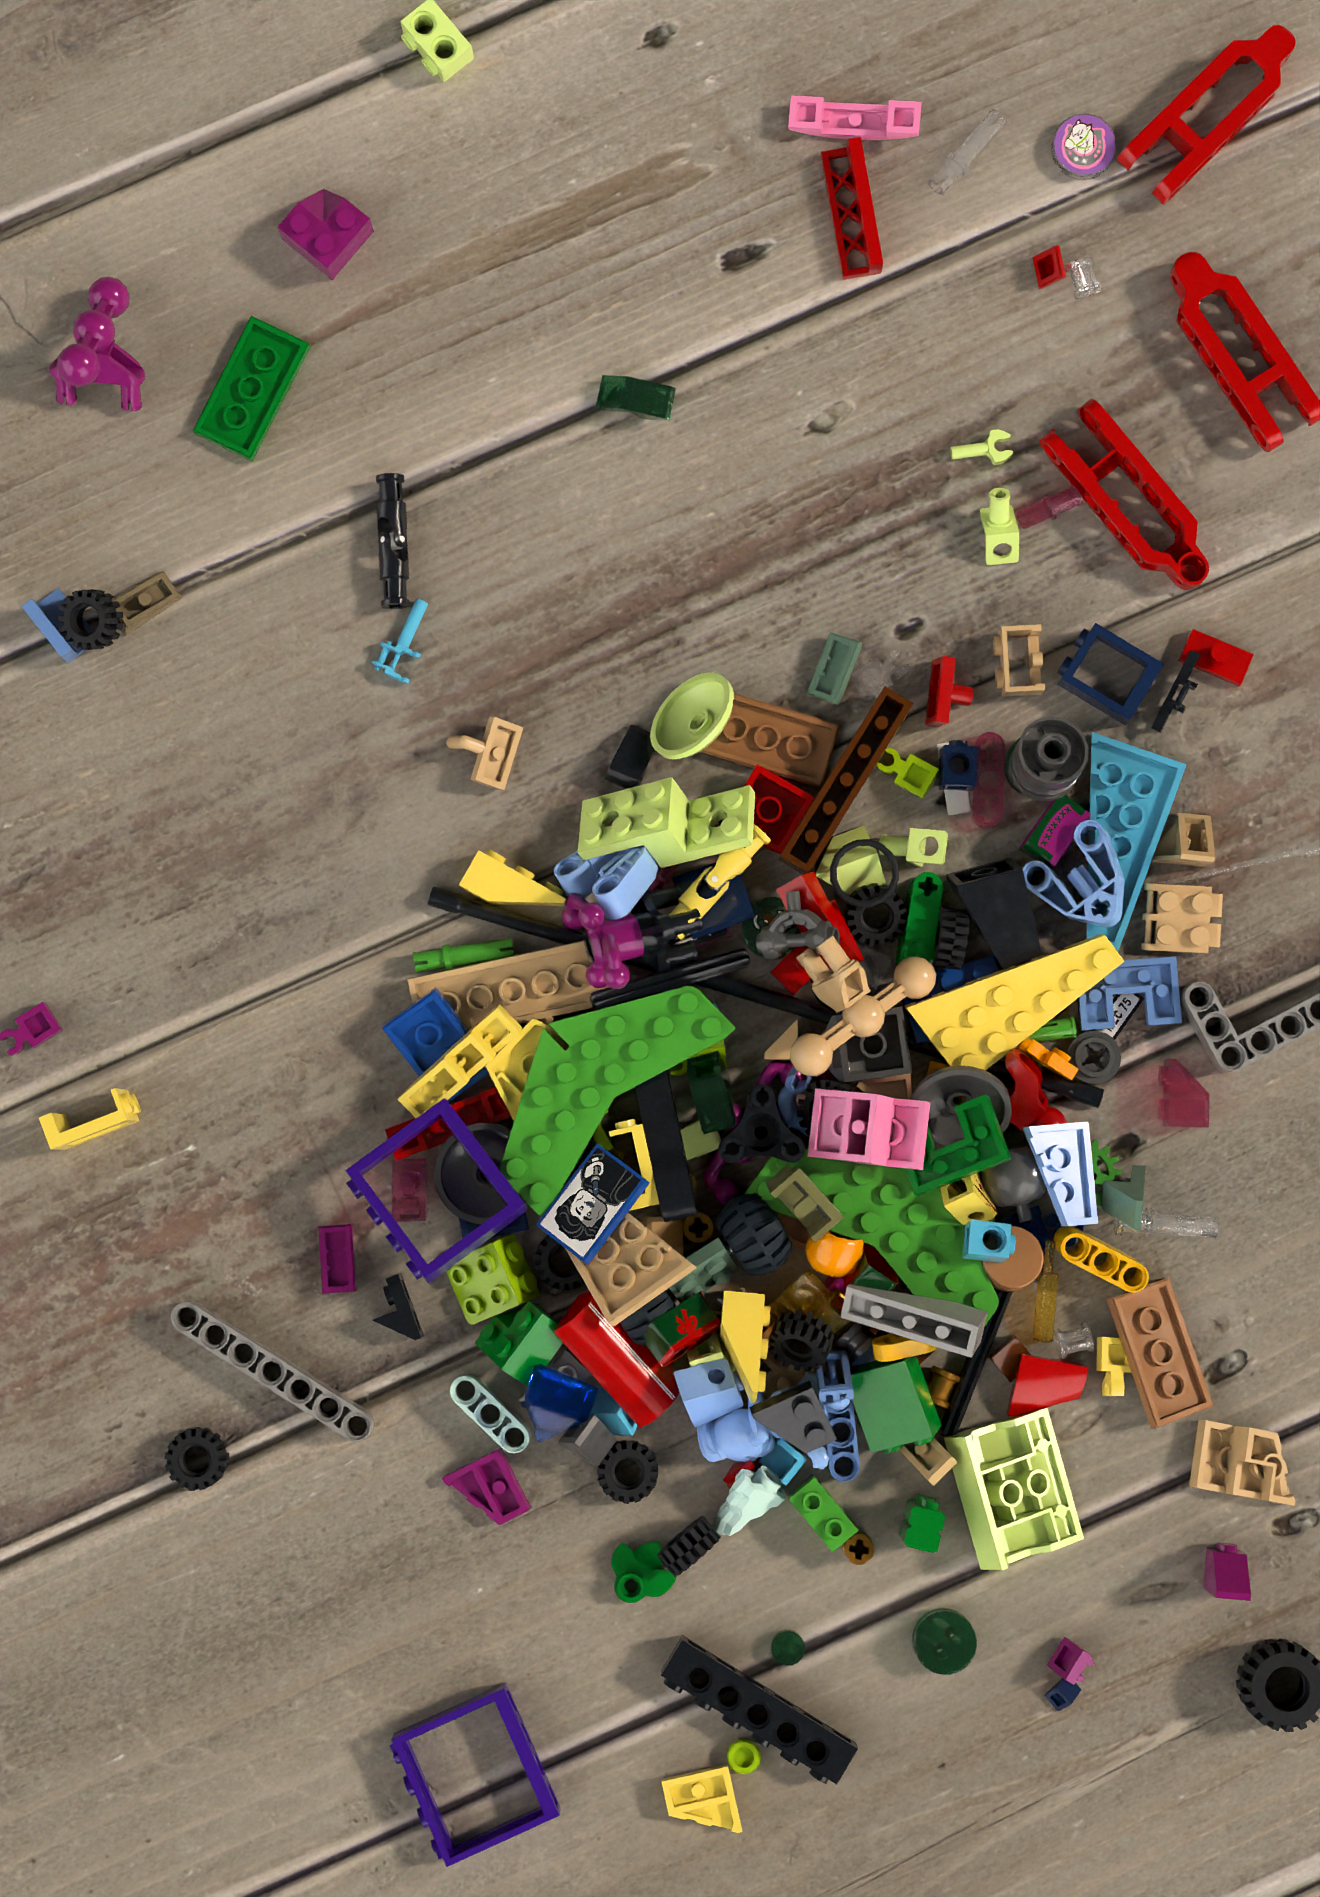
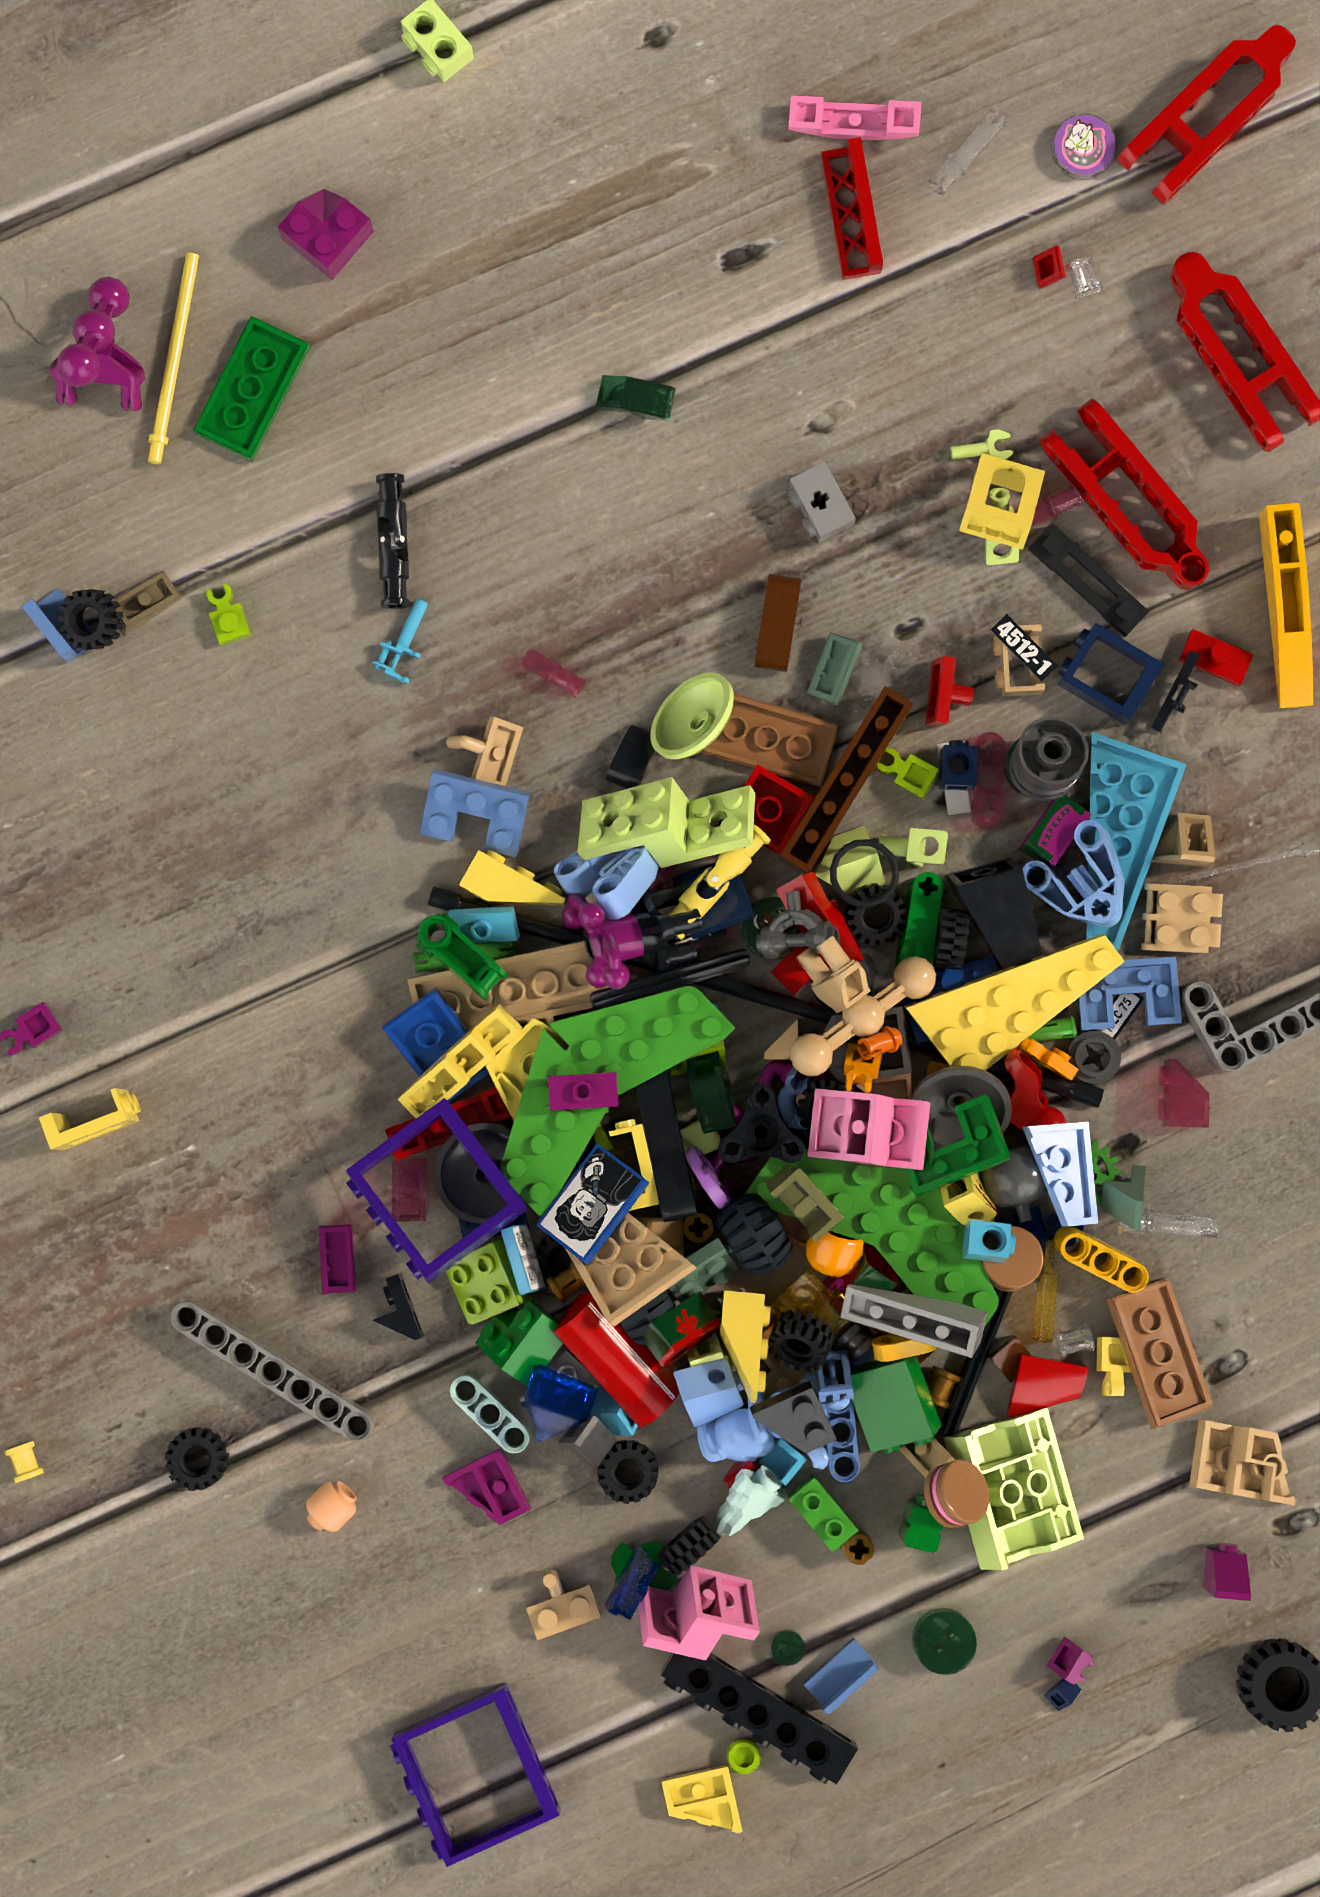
(24, 1462): none -> light yellow bush
(158, 438): none -> light yellow bar
(228, 619): none -> lime plate
(331, 1506): none -> light nougat head
(457, 793): none -> medium blue plate
(459, 955): none -> green piece
(487, 924): none -> medium azure plate
(523, 1259): none -> tile
(553, 672): none -> clear pink axle
(563, 1608): none -> tan plate
(566, 1283): none -> pearl gold bush
(583, 1091): none -> magenta plate
(632, 1584): none -> clear blue slope
(698, 1613): none -> bright pink bracket
(706, 1175): none -> medium lavender tile
(777, 622): none -> reddish brown beam
(820, 484): none -> light grey brick
(841, 1675): none -> medium blue panel
(860, 1070): none -> light orange plate
(885, 1041): none -> orange pin
(956, 1493): none -> medium nougat head
(994, 522): none -> light yellow panel
(1024, 647): none -> black sticker
(1054, 546): none -> black container
(1288, 603): none -> yellow slope

